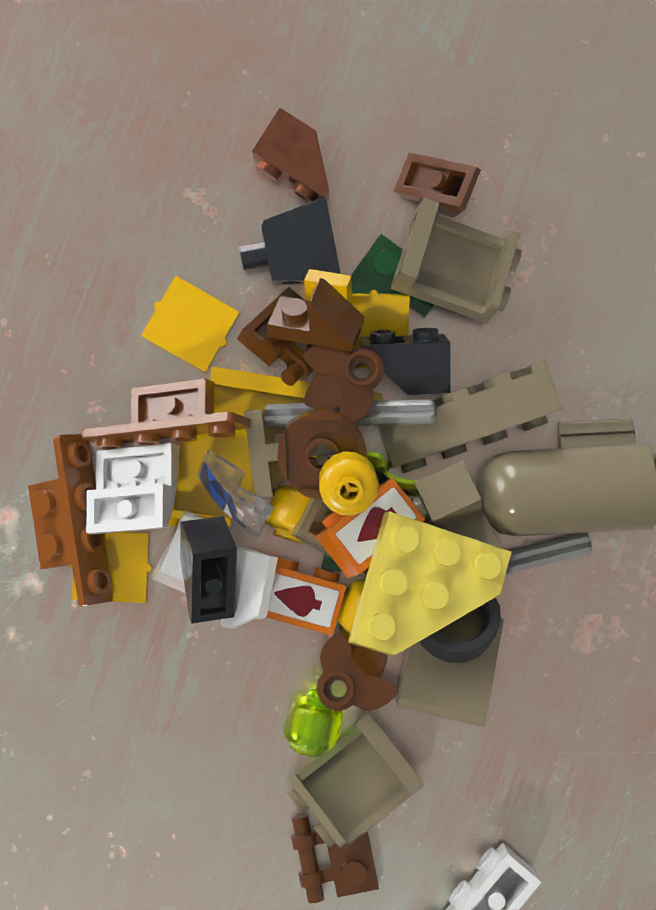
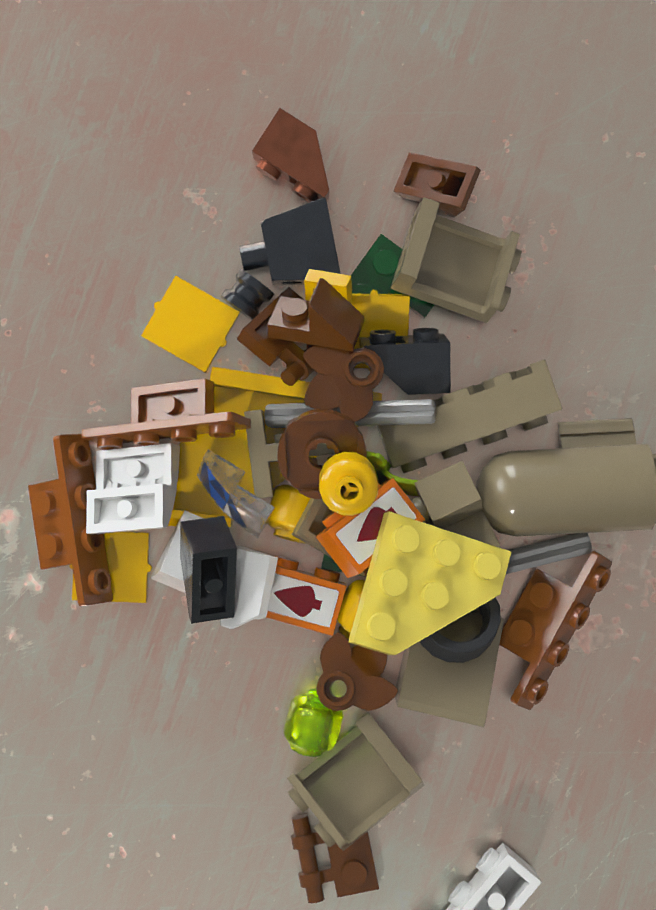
(247, 294): none -> black wheel
(546, 622): none -> dark orange bracket

